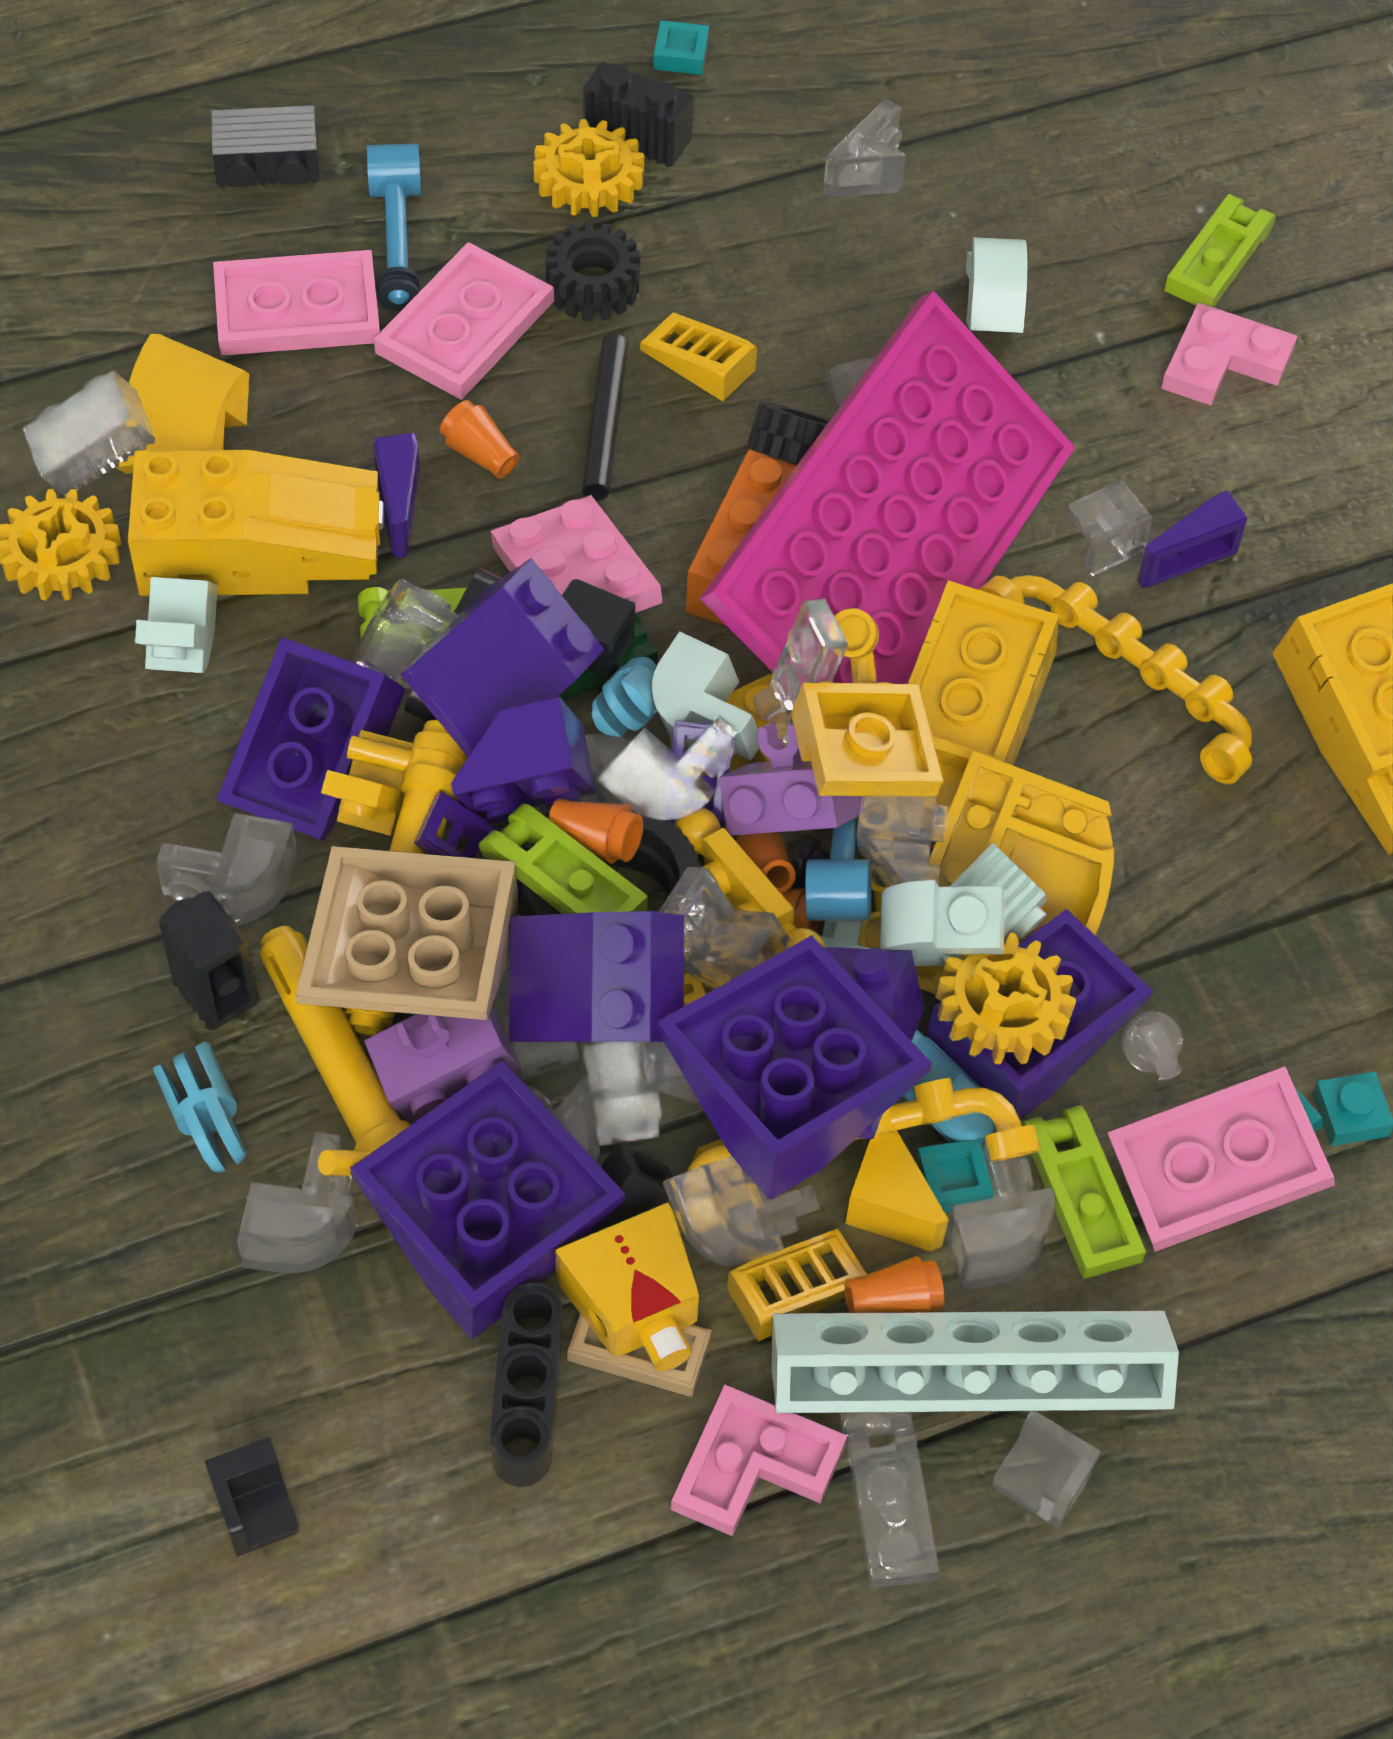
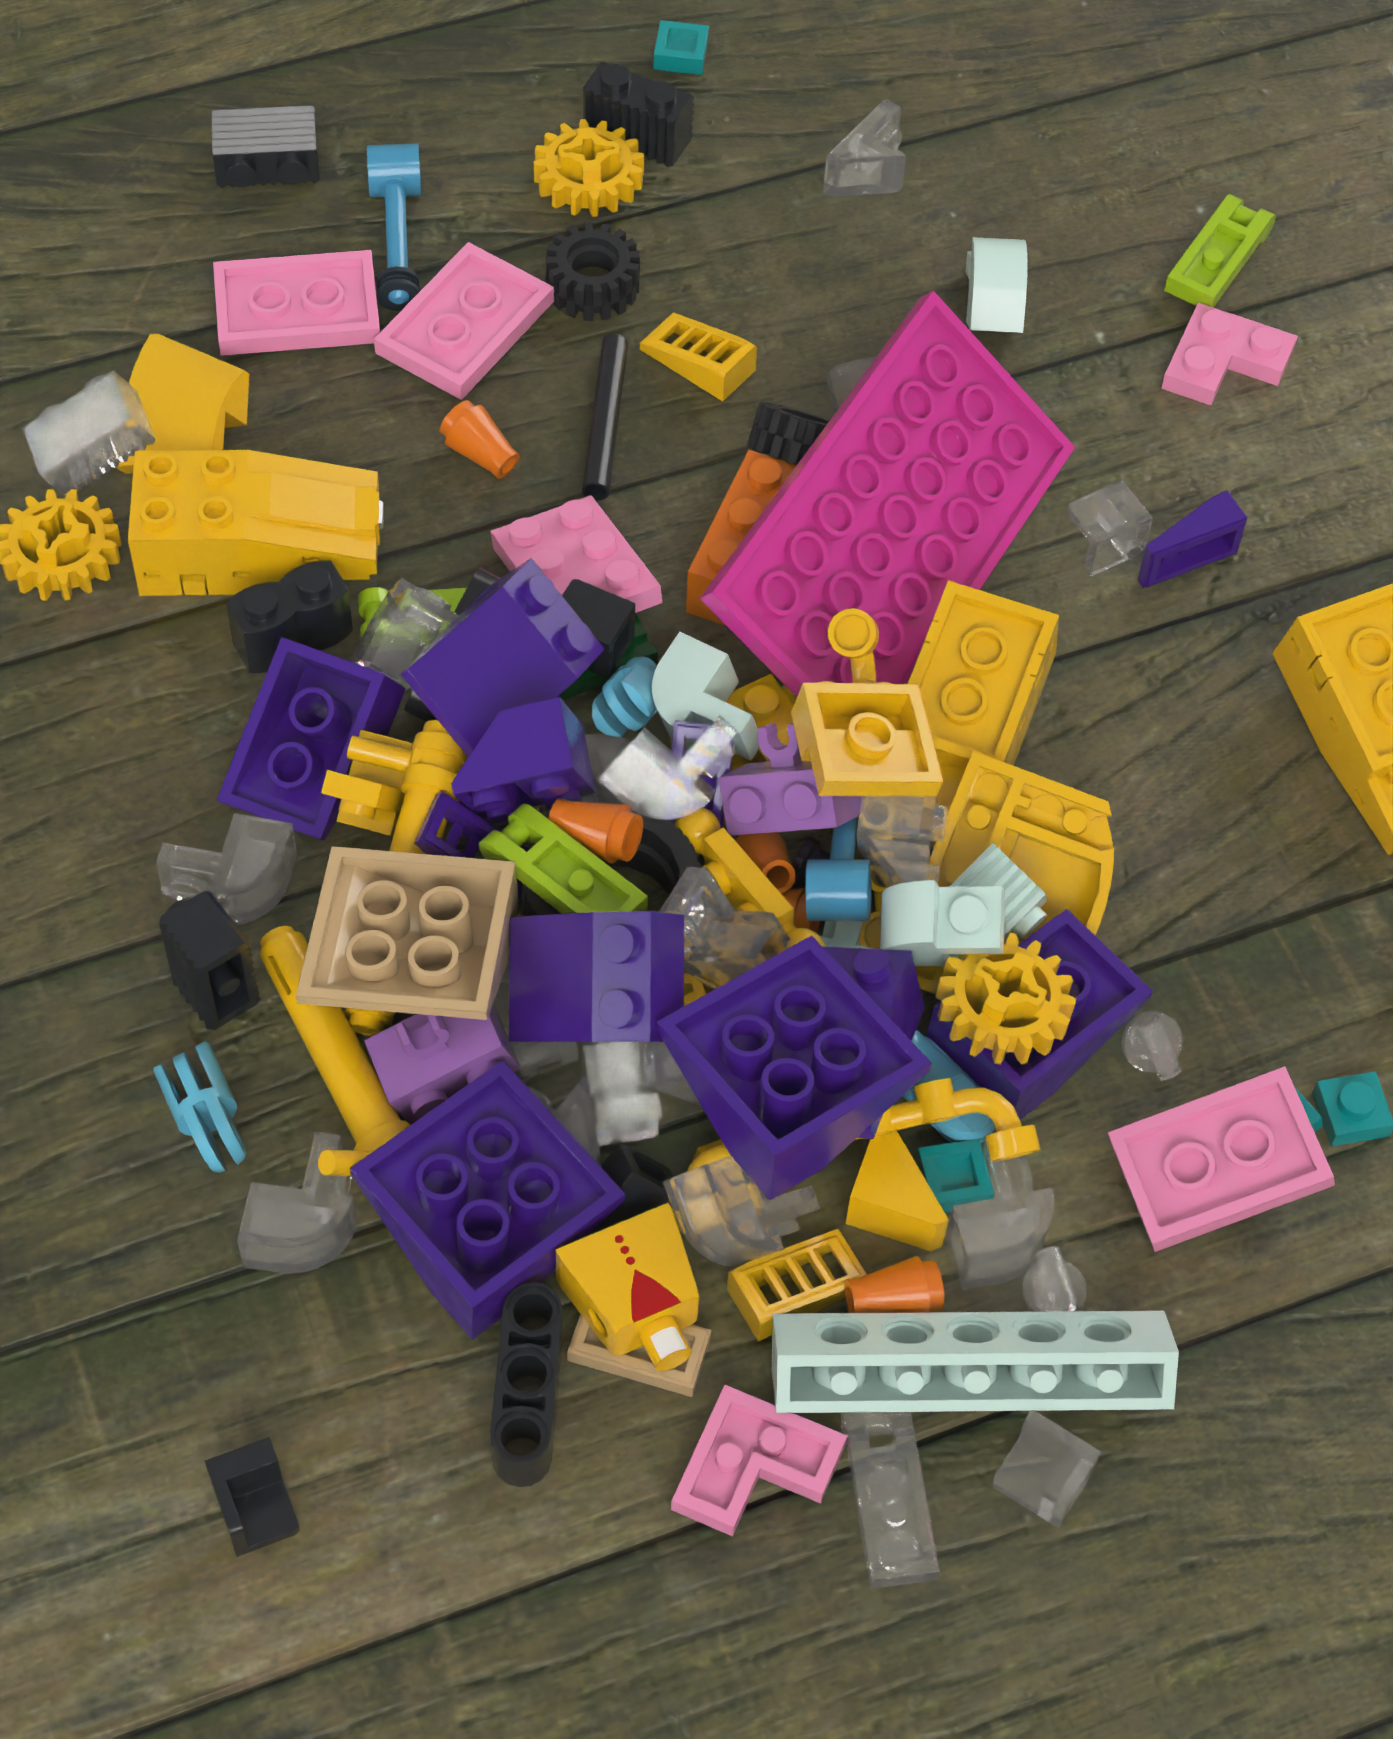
(179, 625): light aqua brick -> none
(304, 606): none -> black brick
(398, 473): dark purple slope -> none
(809, 656): clear plate -> none
(1053, 1284): none -> clear plate
(1085, 1194): lime plate -> none
(1228, 753): yellow bar -> none

